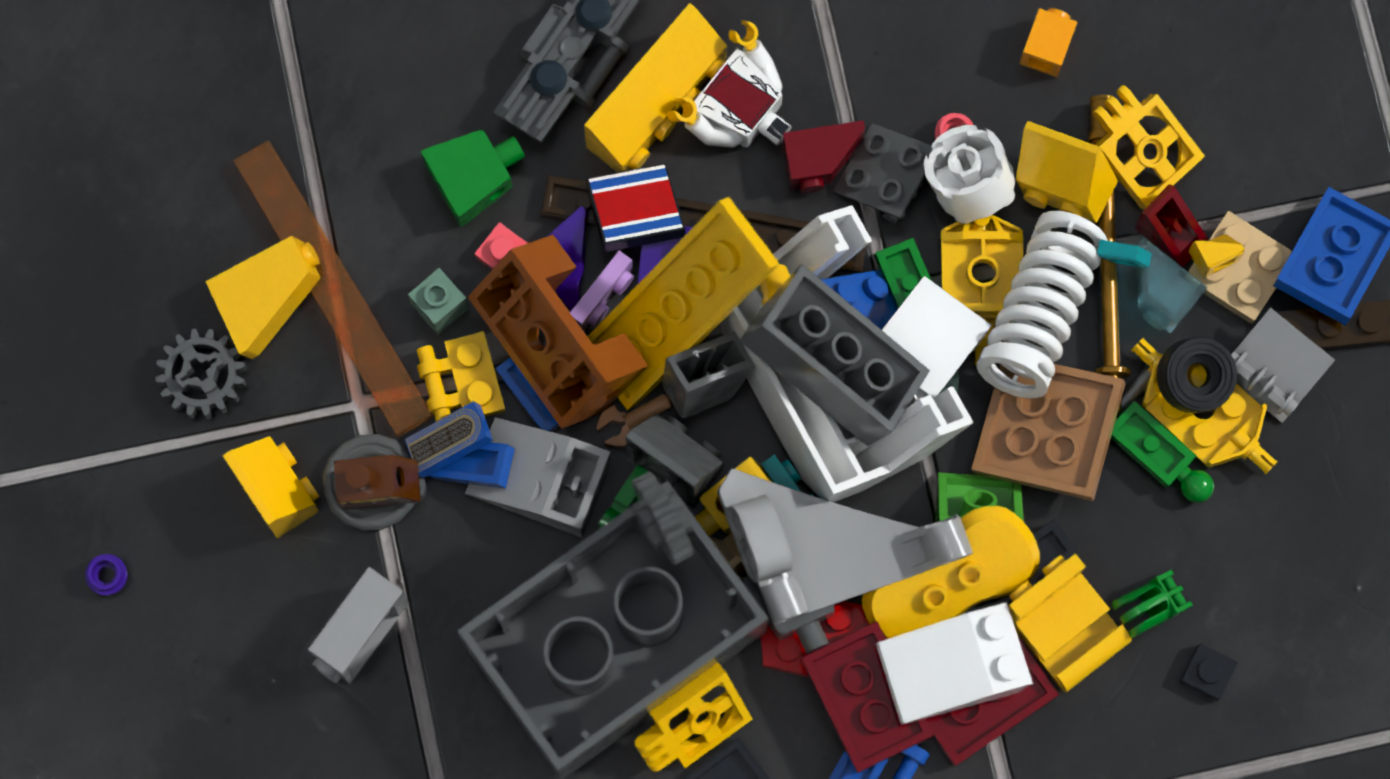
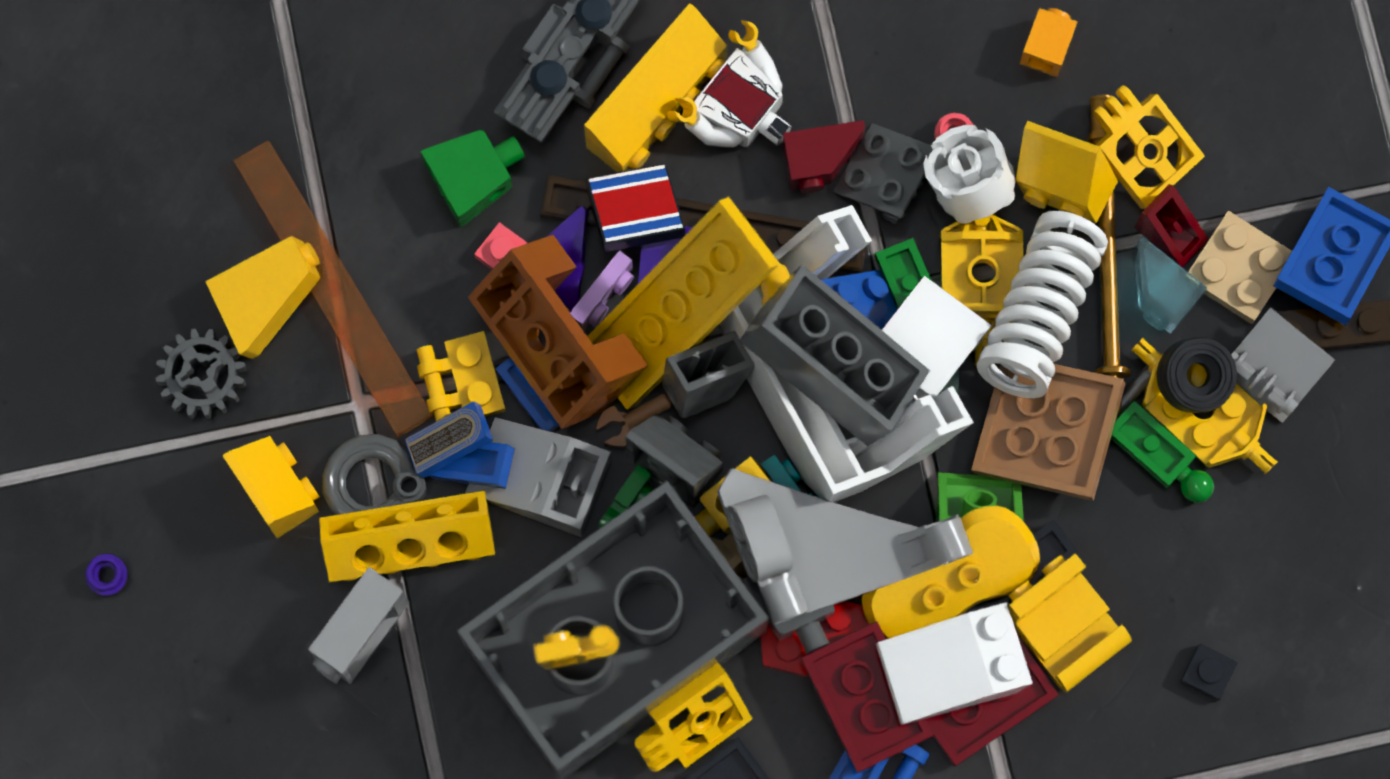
(374, 483): reddish brown torso -> none
(389, 526): none -> yellow brick
(438, 301): sand green brick -> none
(565, 650): none -> yellow plate
(662, 517): dark grey gear -> none
(1124, 254): teal tile -> none
(1159, 599): green arm -> none
(1215, 254): yellow slope -> none

